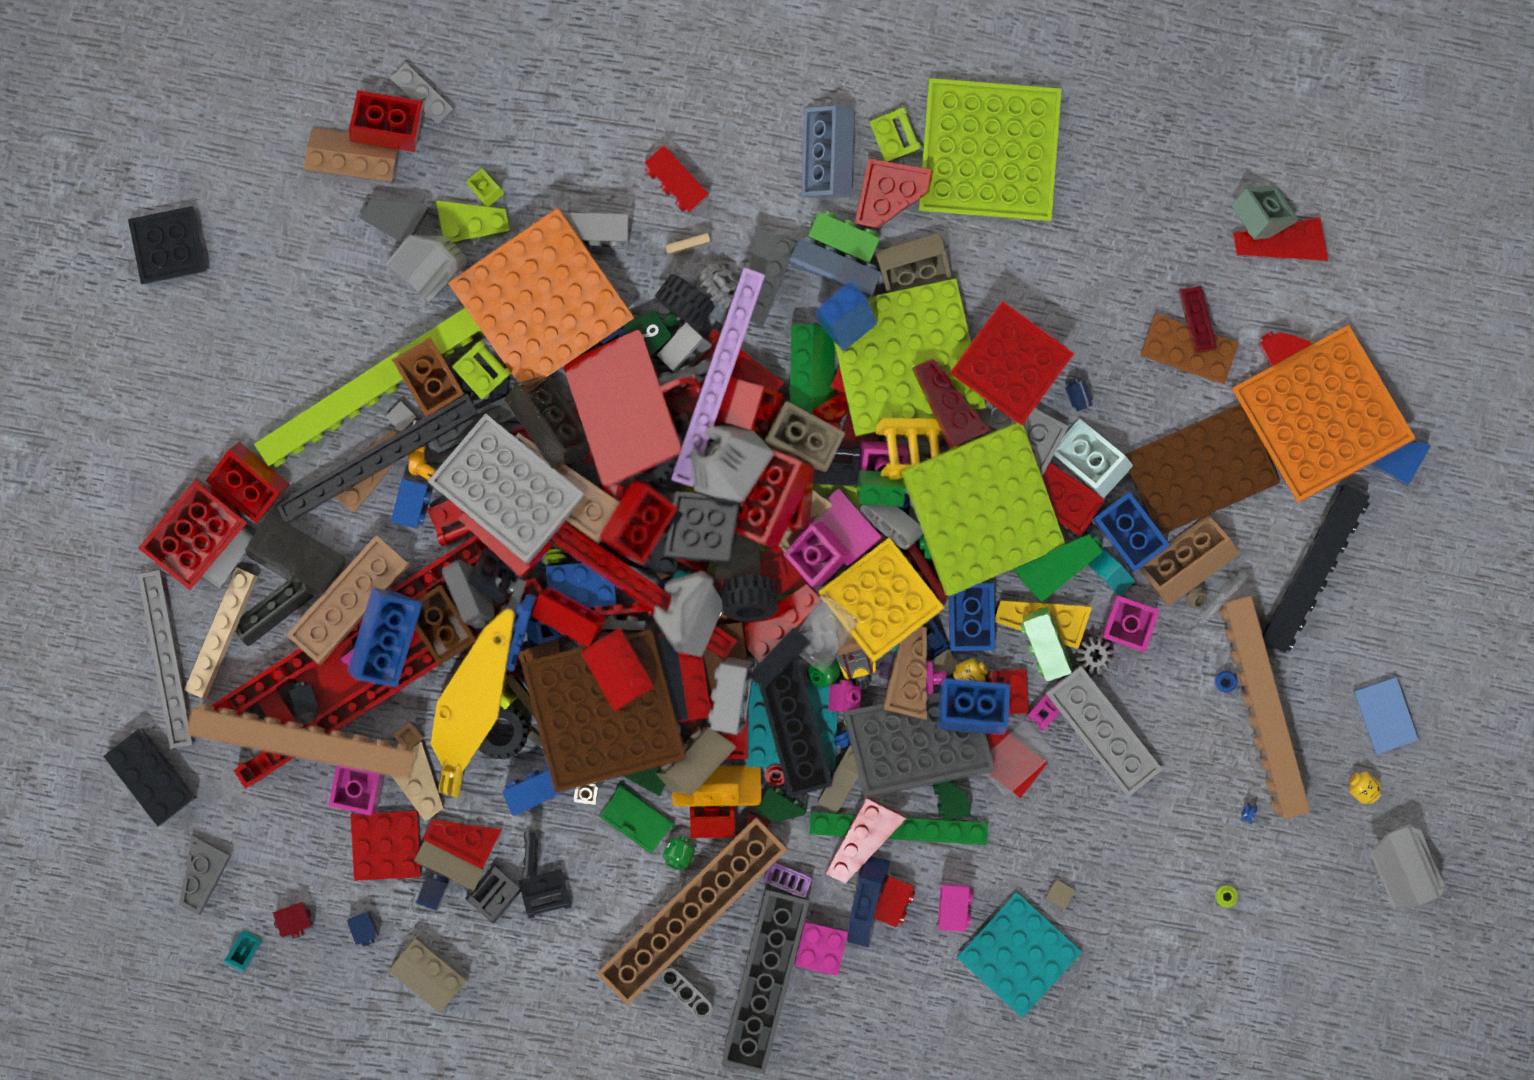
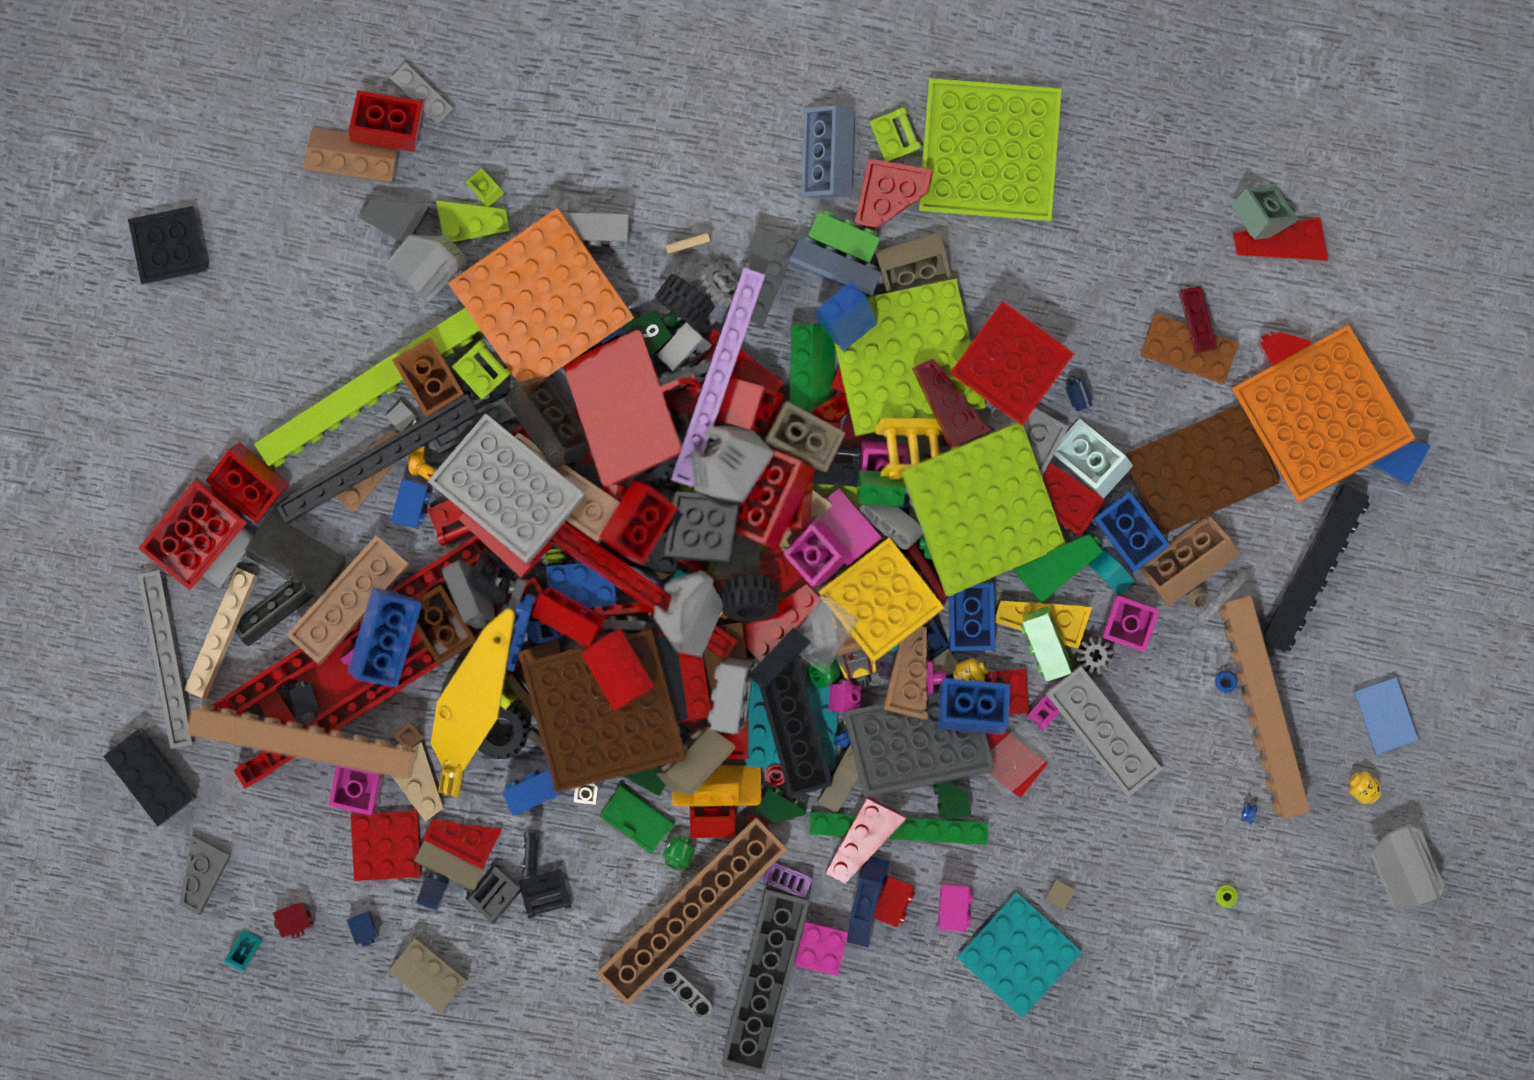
(675, 180): red brick -> none

